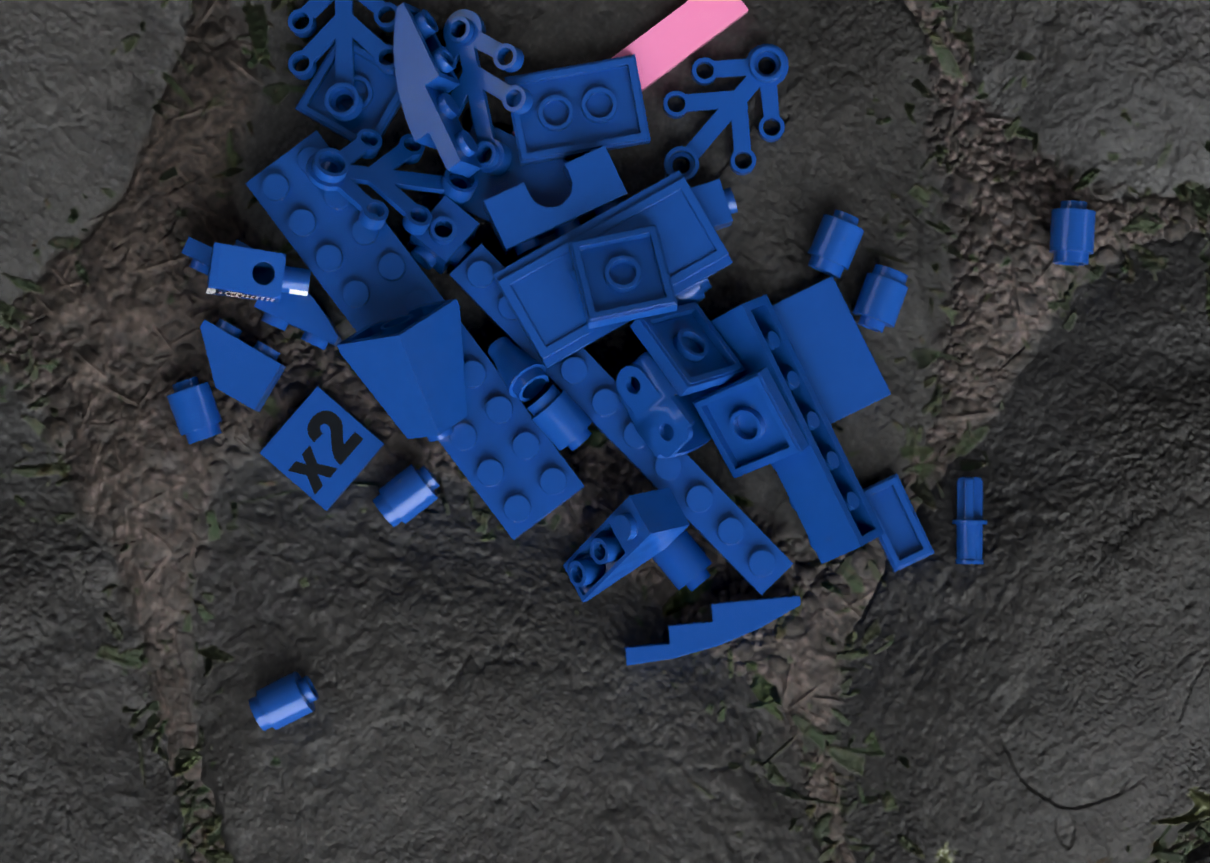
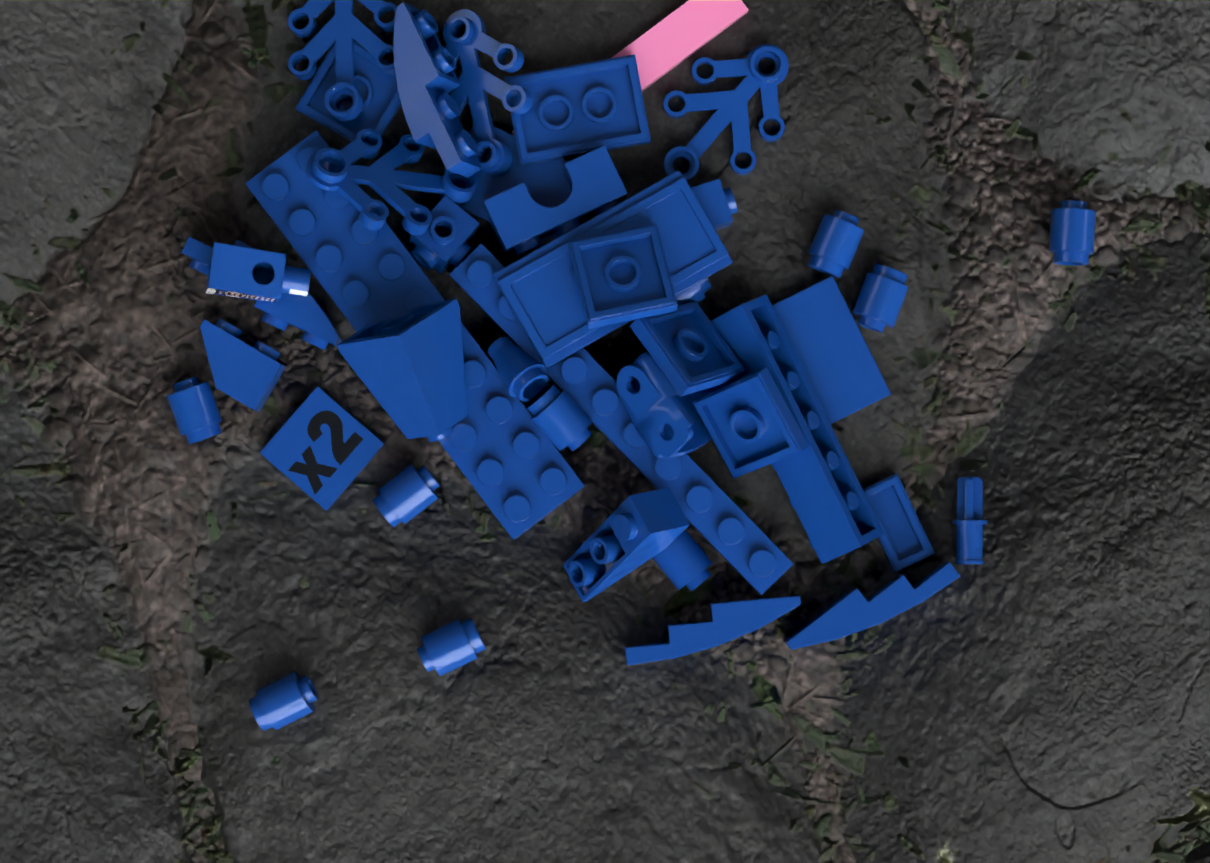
(451, 646): none -> blue brick
(855, 613): none -> blue slope

